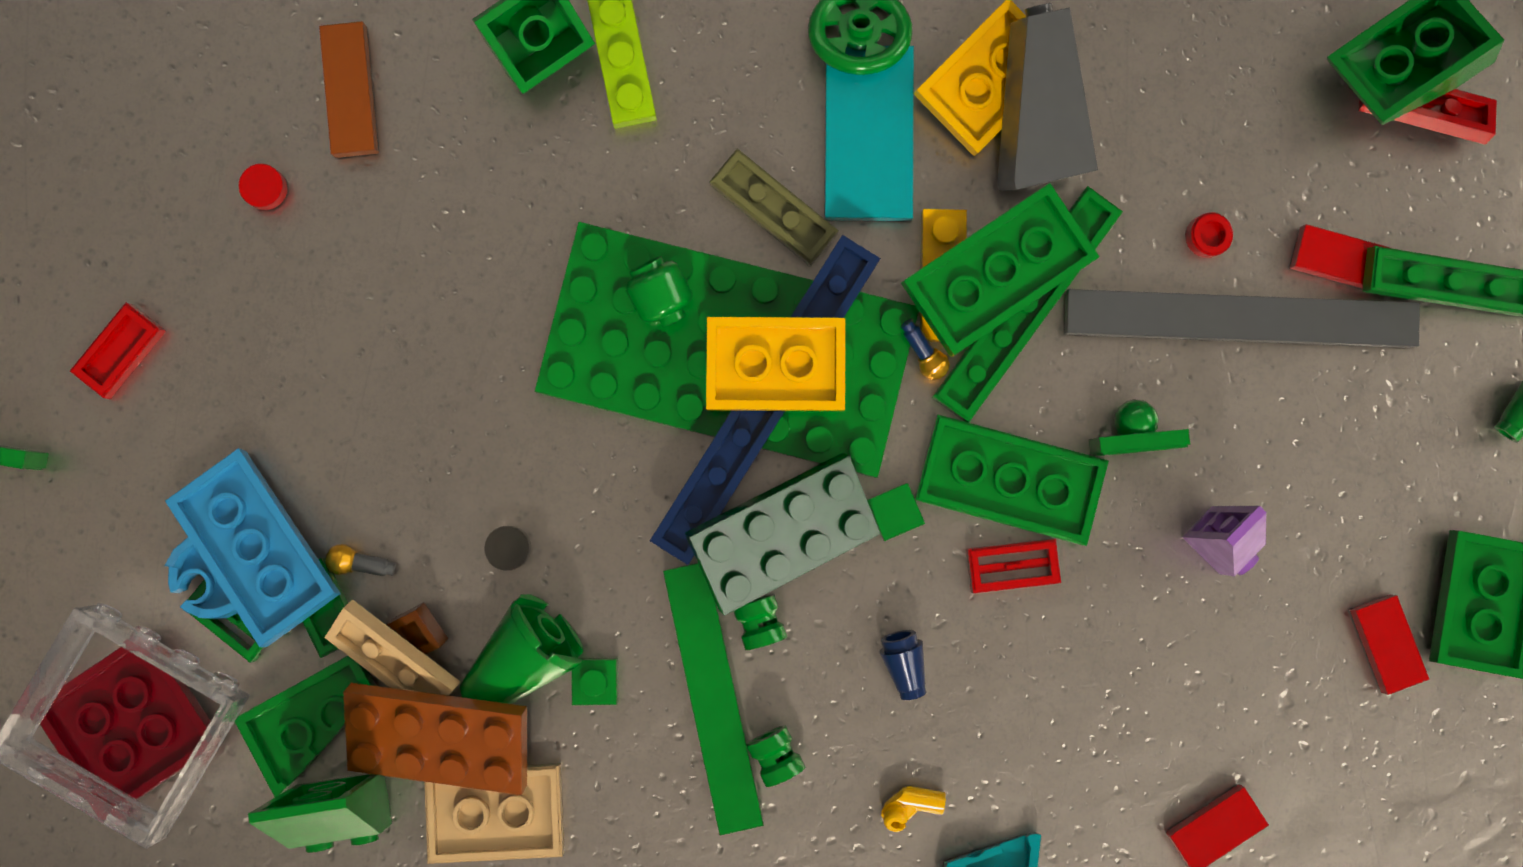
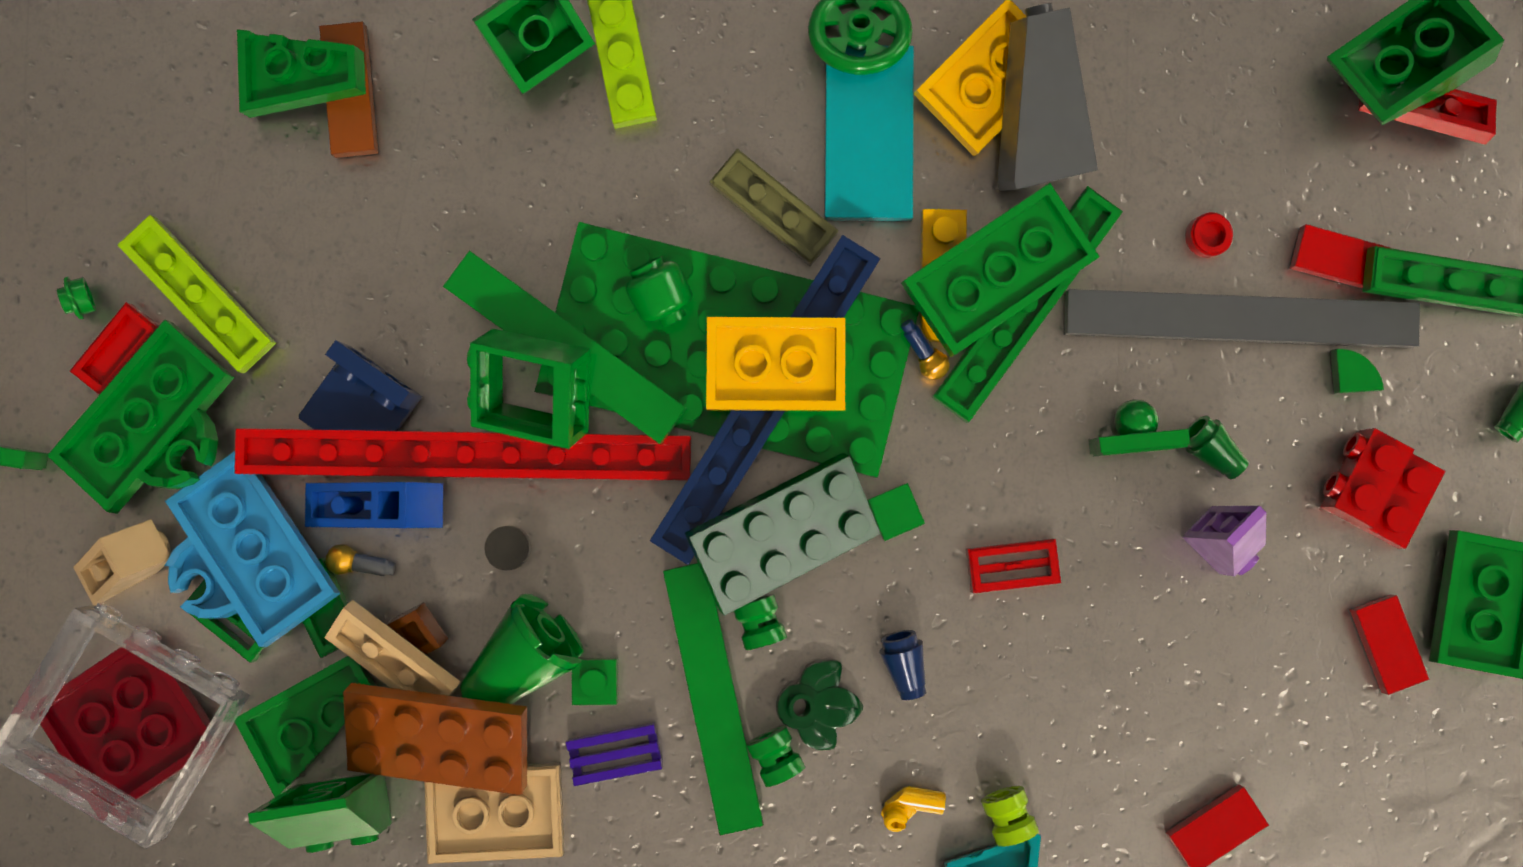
(76, 297): none -> green plate
(122, 560): none -> tan slope
(146, 422): none -> green plate
(196, 294): none -> lime plate
(263, 186): red tile -> none
(294, 74): none -> green wing
(358, 395): none -> dark blue bracket
(374, 505): none -> blue slope
(458, 455): none -> red plate
(521, 313): none -> green tile
(570, 388): none -> green window
(577, 761): none -> dark purple tile
(825, 702): none -> dark green plate
(1010, 816): none -> lime wheel
(1011, 480): green tile -> none
(1216, 447): none -> green cone
(1353, 373): none -> green tile
(1381, 487): none -> red plate

